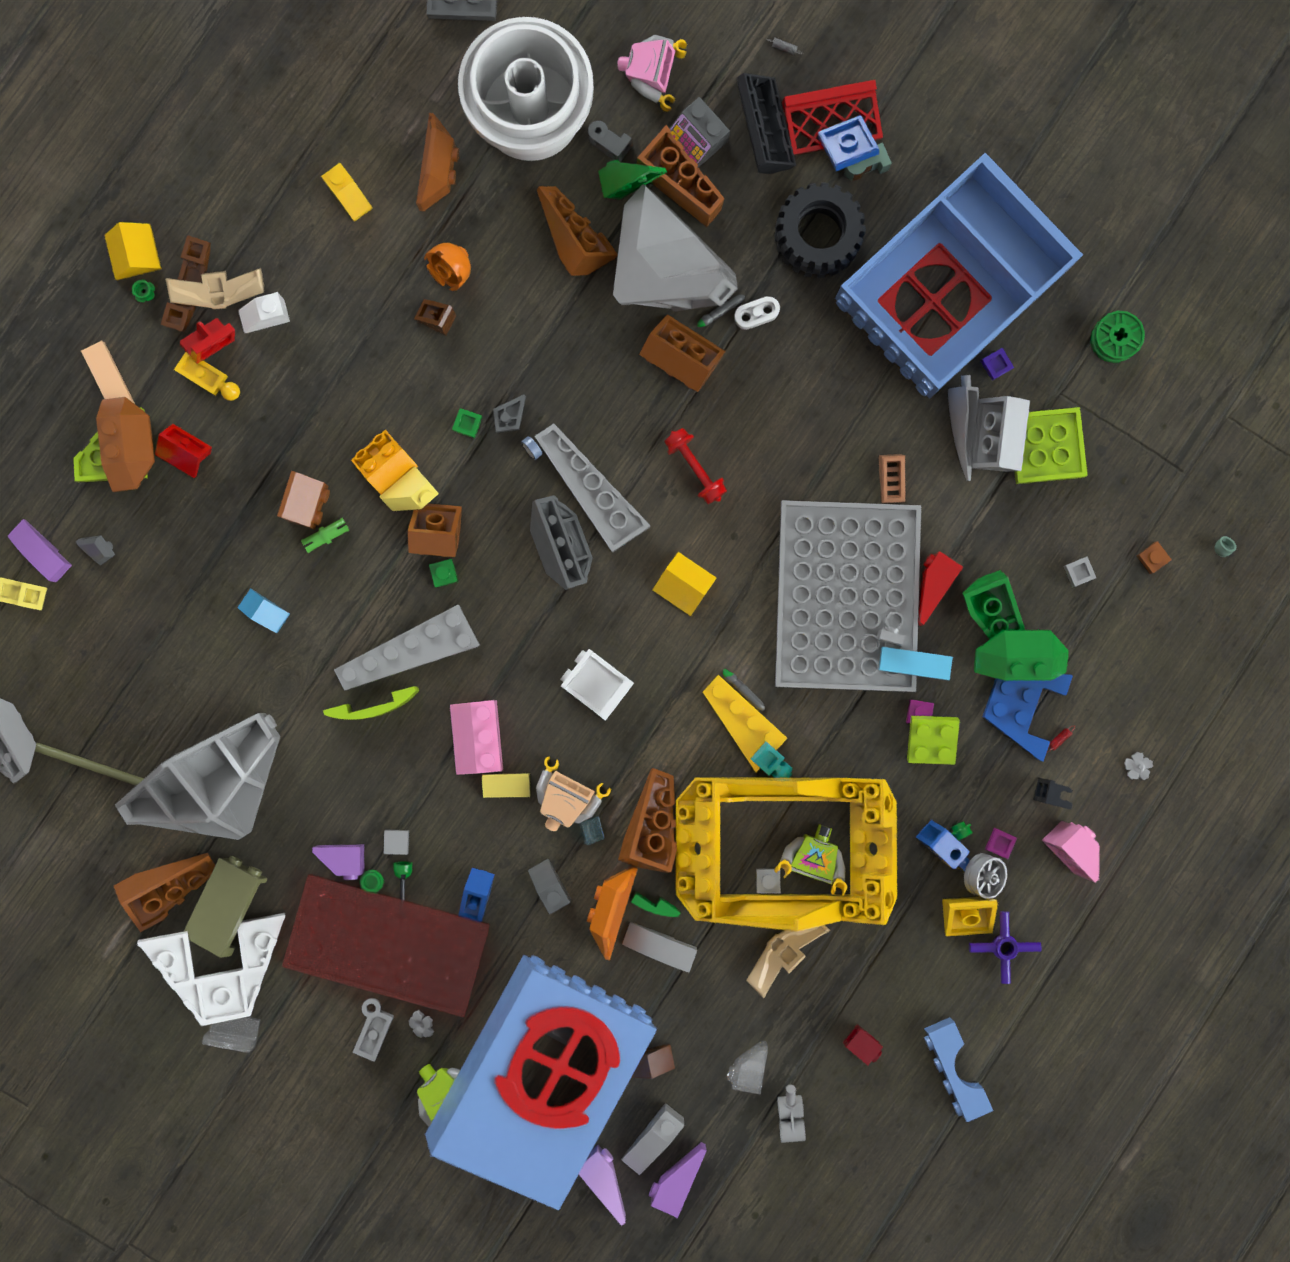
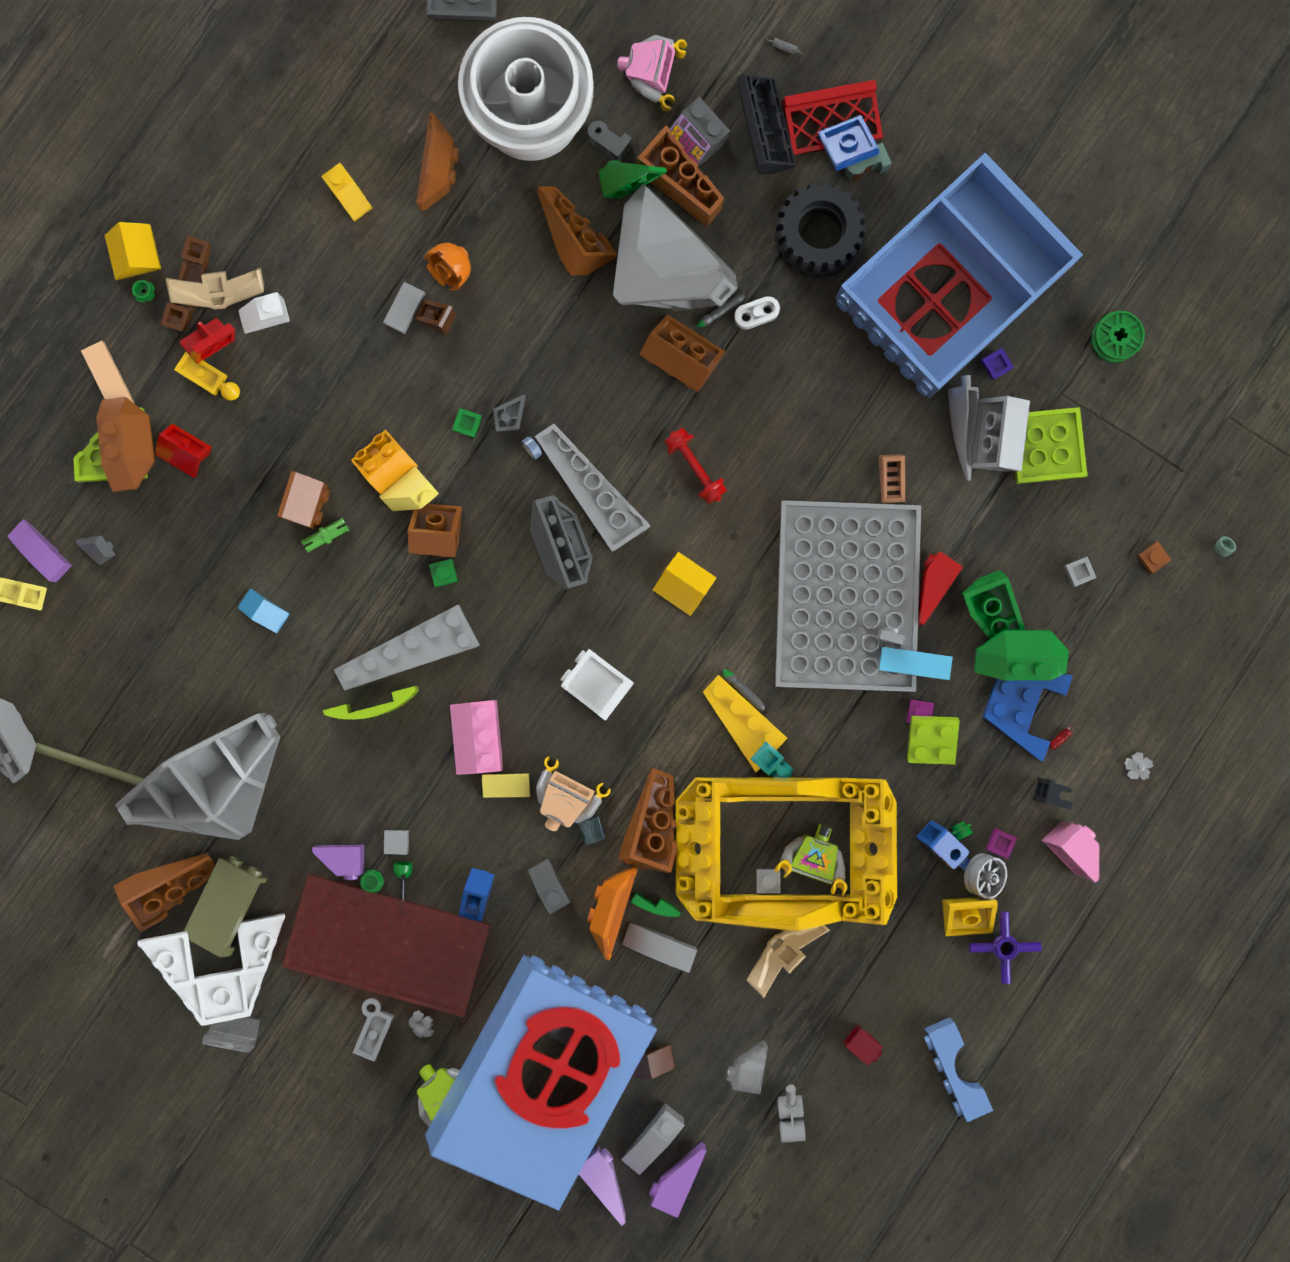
(404, 308): none -> light grey tile

